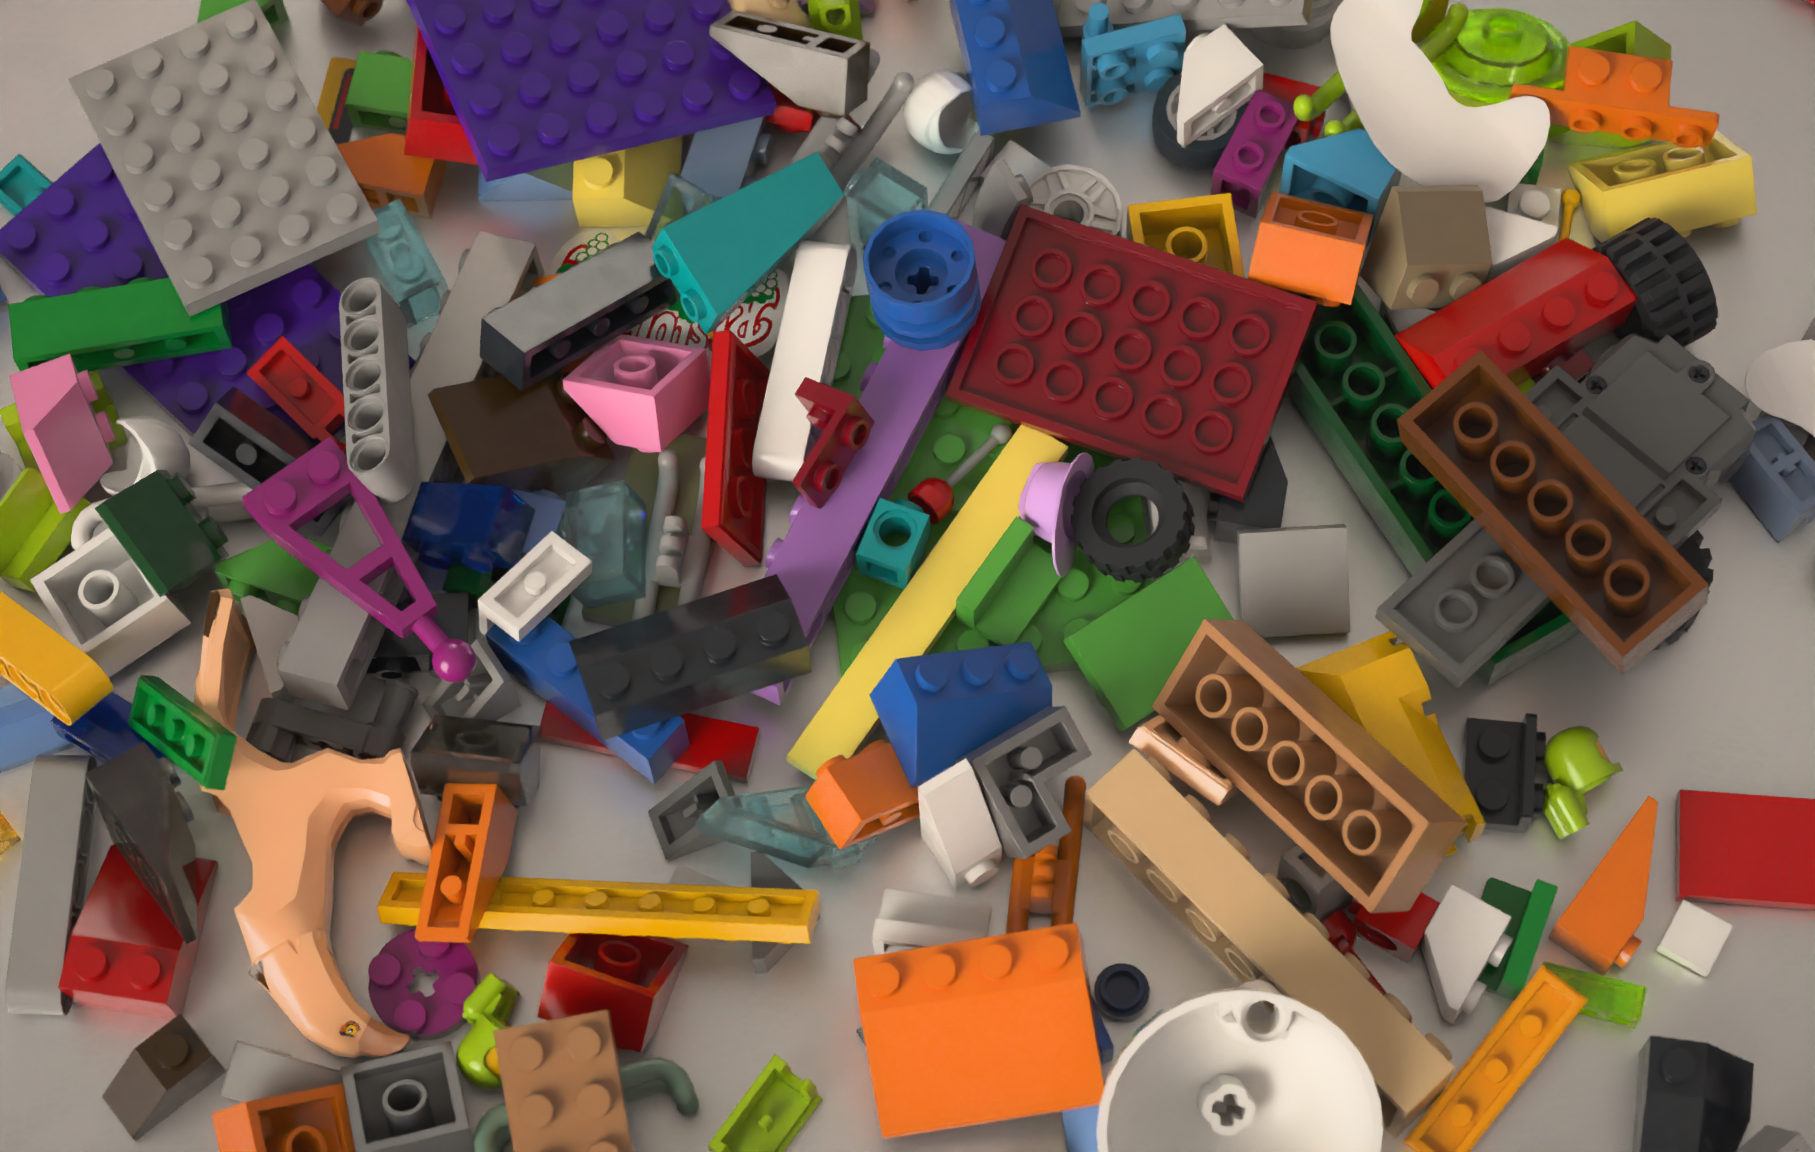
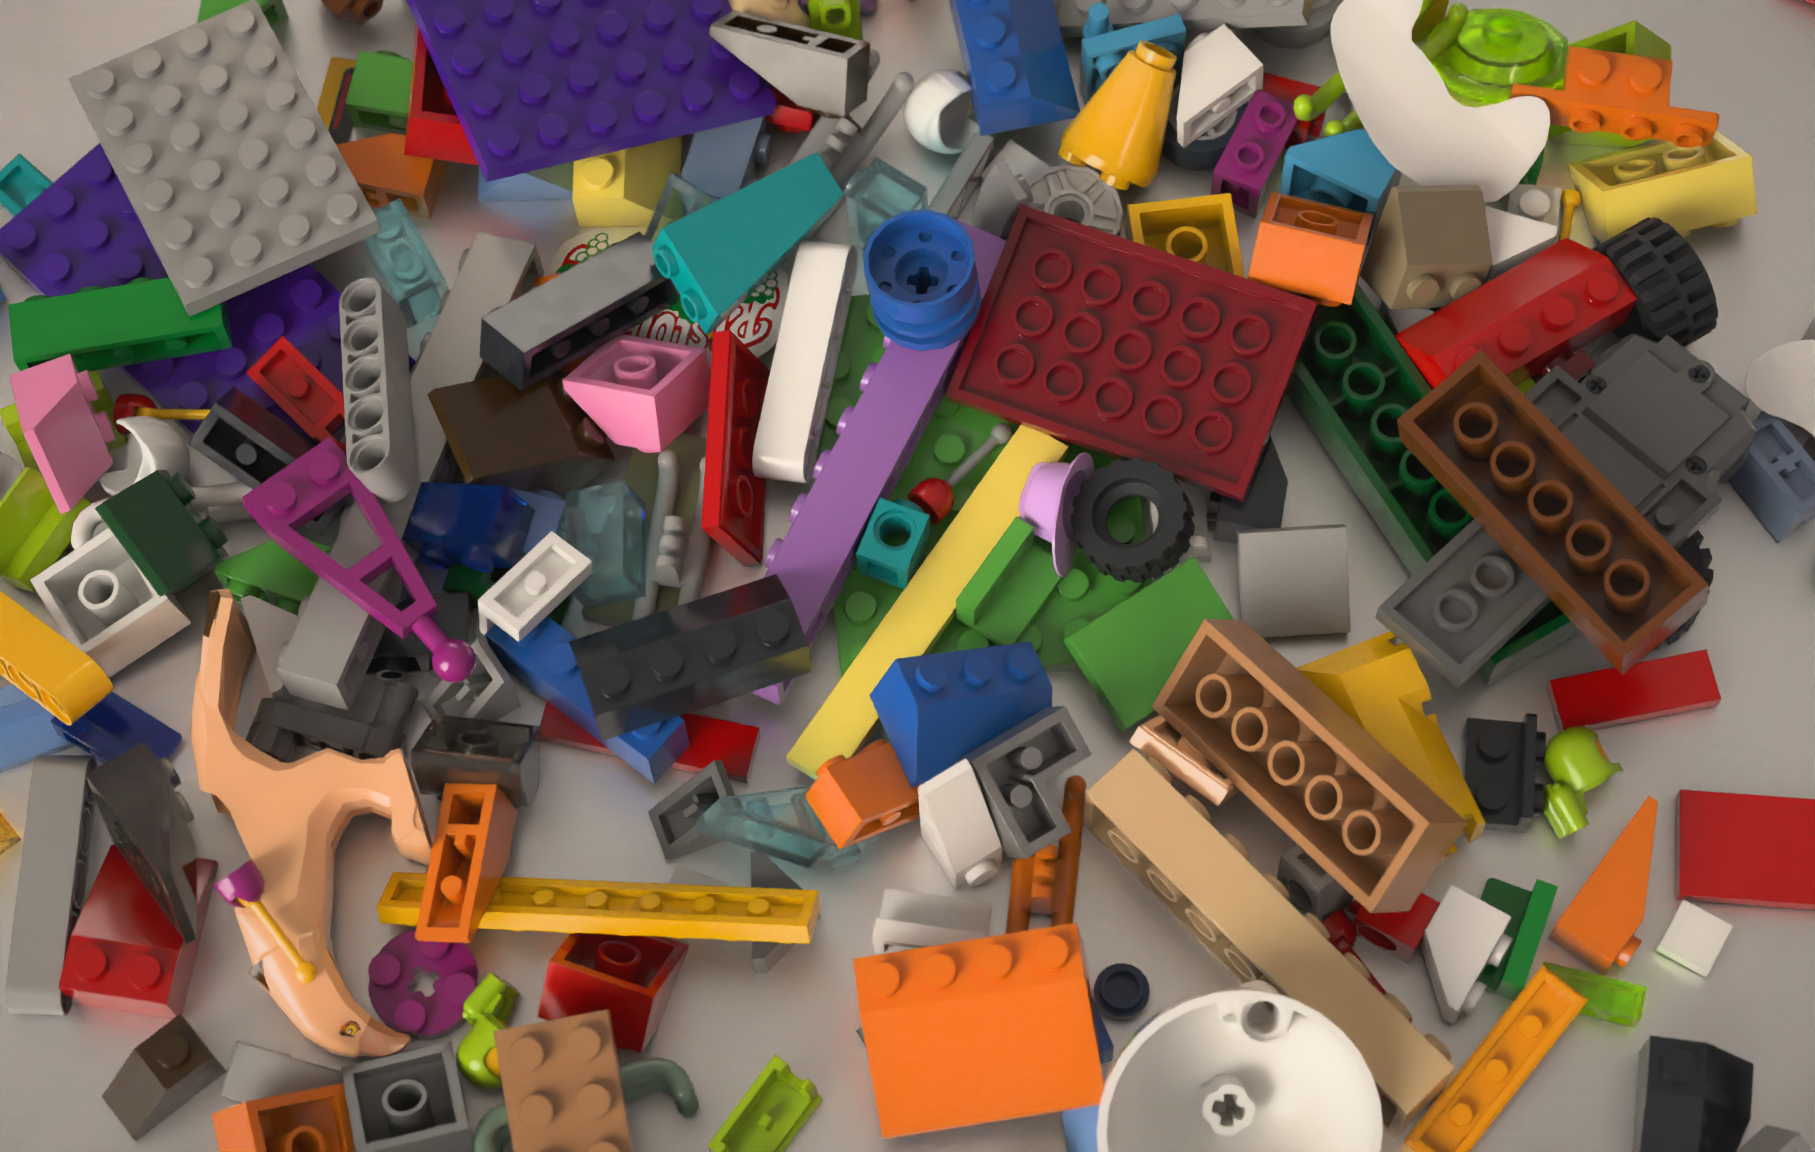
(141, 405): none -> hinge
(182, 732): green tile -> none
(245, 889): none -> hinge
(845, 431): dark red bracket -> none
(1125, 119): none -> yellow cone
(1642, 693): none -> red tile

